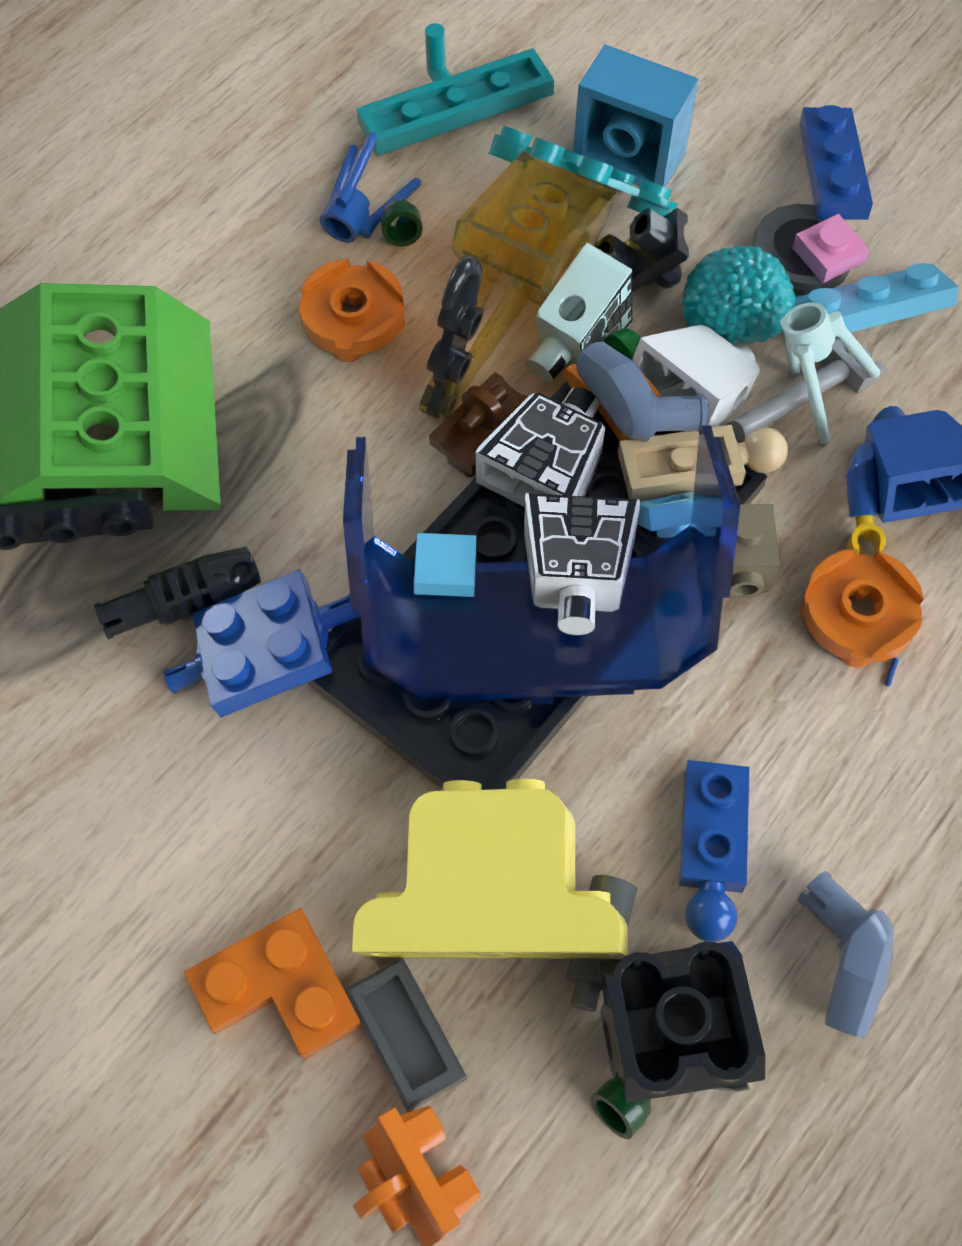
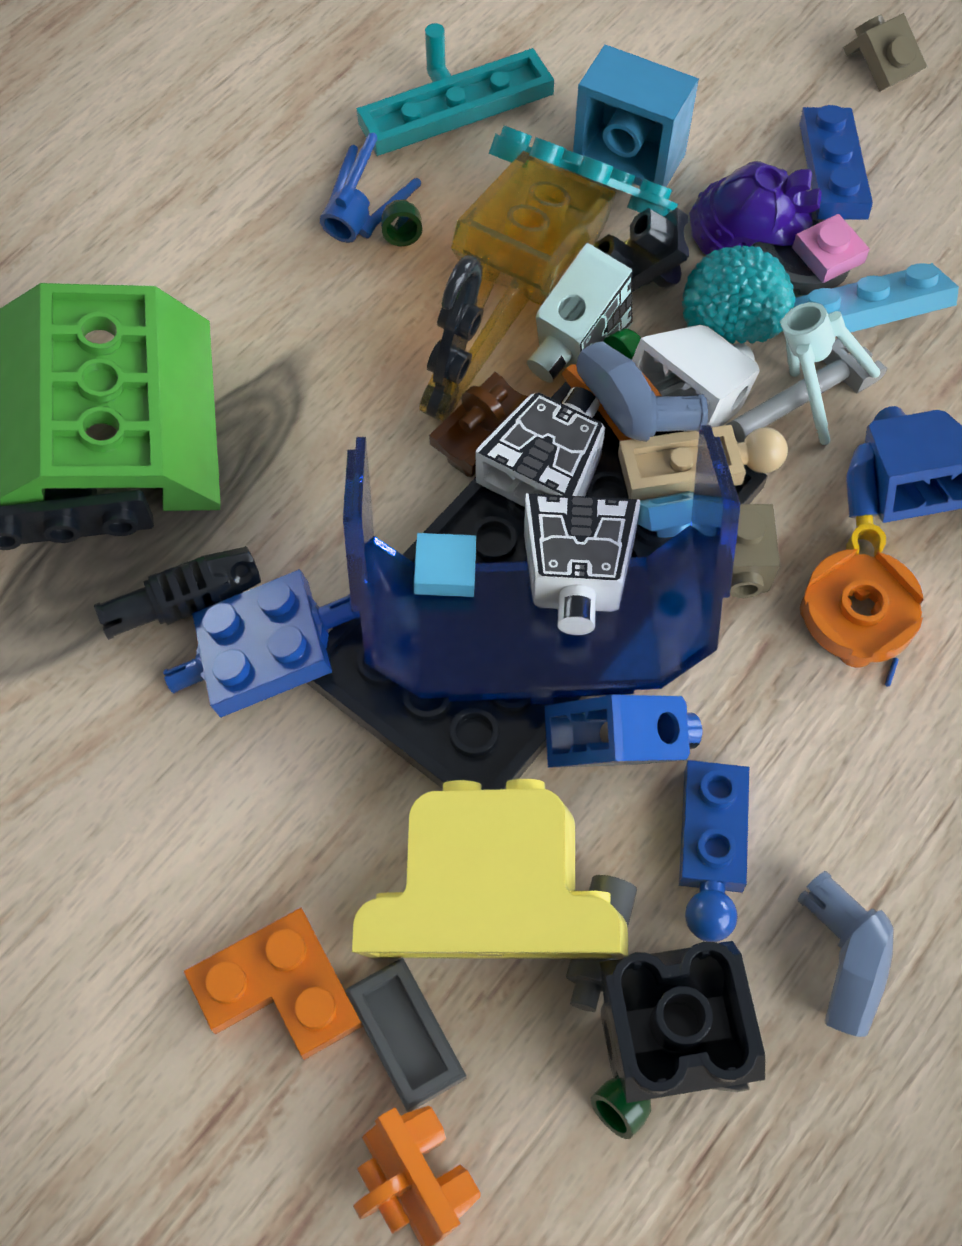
(357, 332): orange plate -> none
(639, 731): none -> blue torso
(754, 207): none -> dark purple helmet
(888, 50): none -> dark tan bracket

